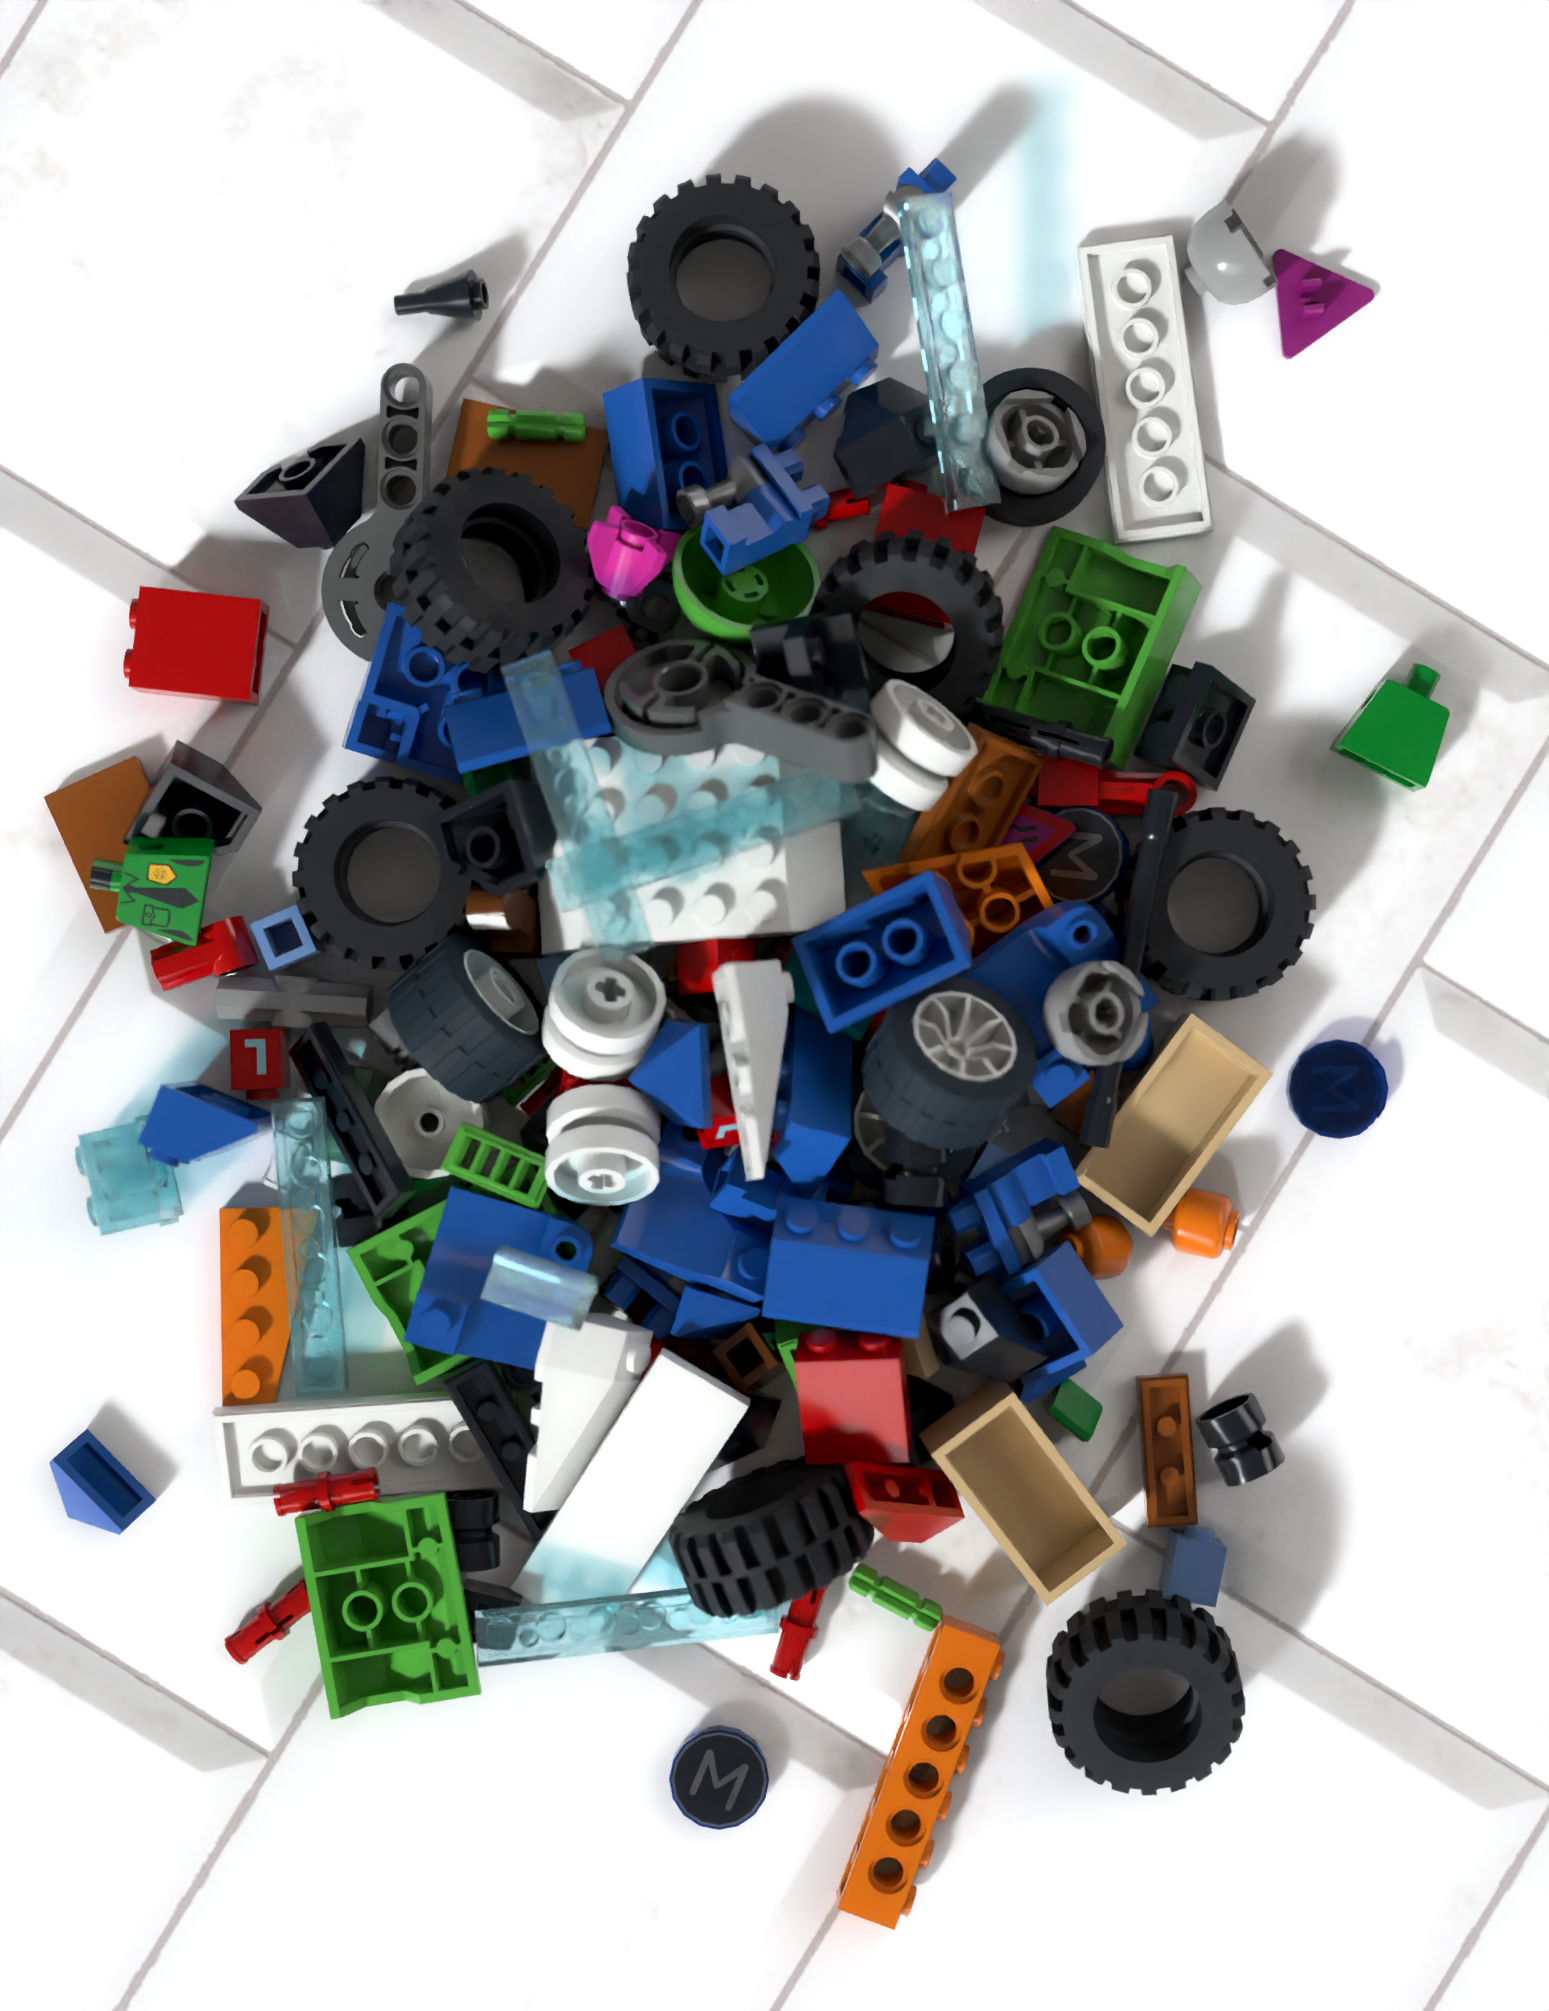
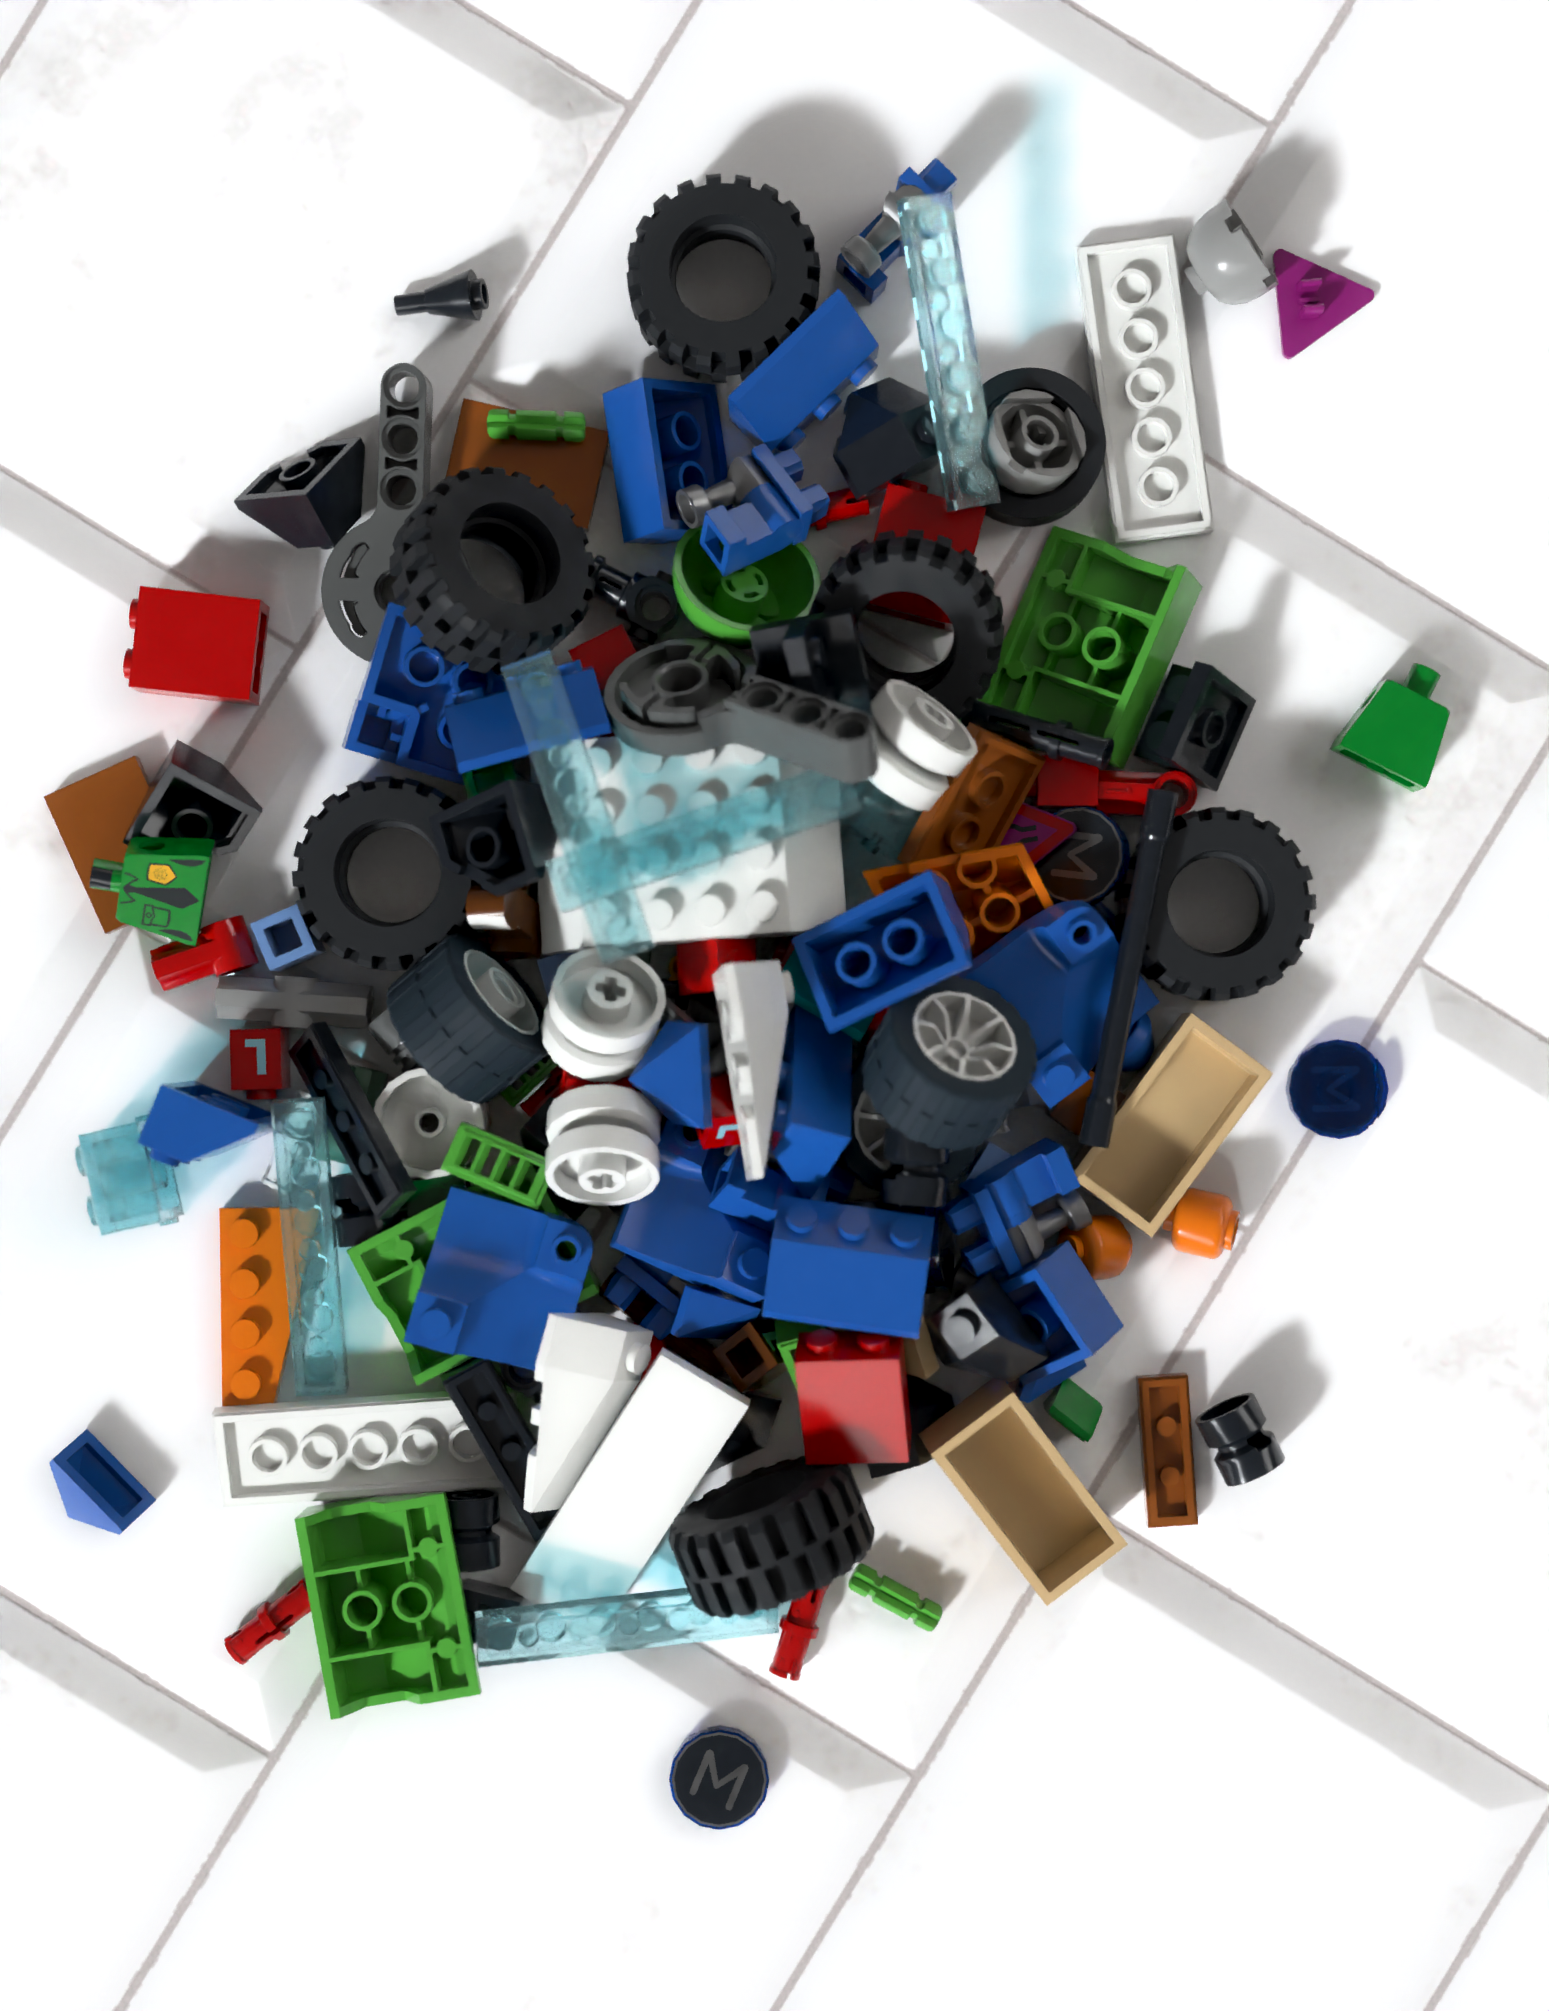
(326, 1491): red pin -> none
(539, 1288): clear light blue panel -> none
(628, 553): dark pink brick -> none
(886, 1896): orange brick -> none
(904, 1501): red slope -> none
(1095, 1013): light grey cylinder -> none
(1156, 1747): black tyre -> none
(1193, 1565): medium blue brick -> none

